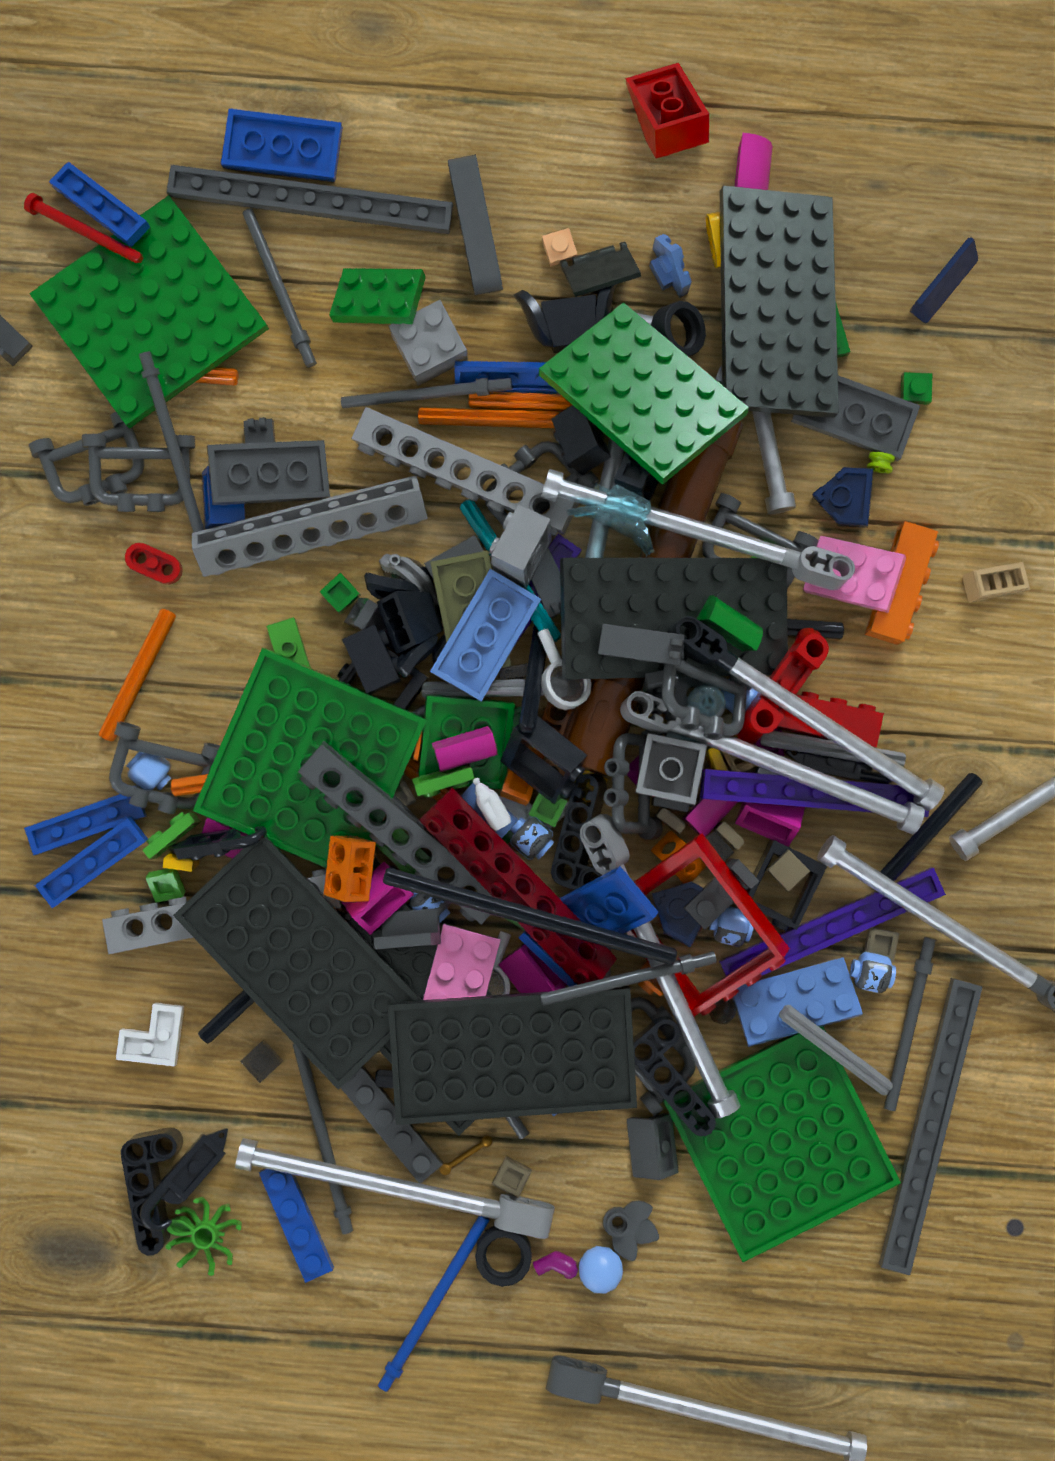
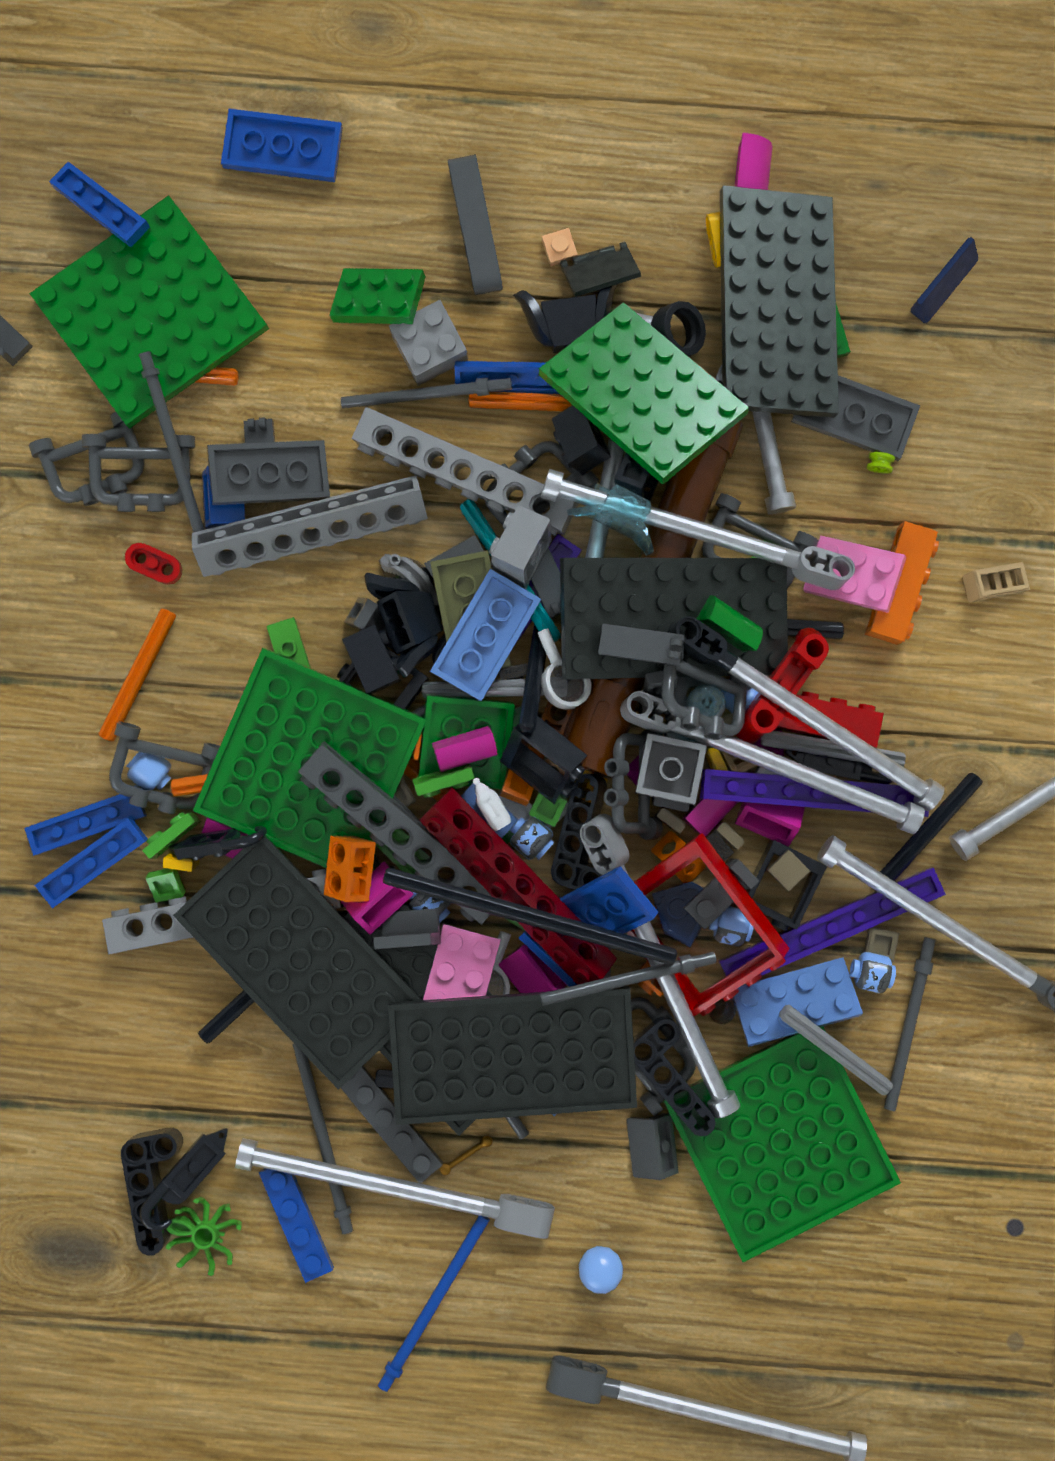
(34, 204): red bar -> none
(158, 1044): white plate -> none
(261, 1061): clear smoke plate -> none
(299, 336): dark grey bar -> none
(310, 199): dark grey plate -> none
(340, 593): green plate -> none
(486, 417): orange axle -> none
(503, 1278): black tyre -> none
(512, 1176): dark tan tile -> none
(558, 1262): magenta arm -> none
(634, 1229): dark grey plate -> none
(669, 110): red slope -> none
(669, 266): medium blue plate -> none
(847, 497): dark blue plate -> none
(917, 387): green plate -> none
(930, 1126): dark grey plate -> none

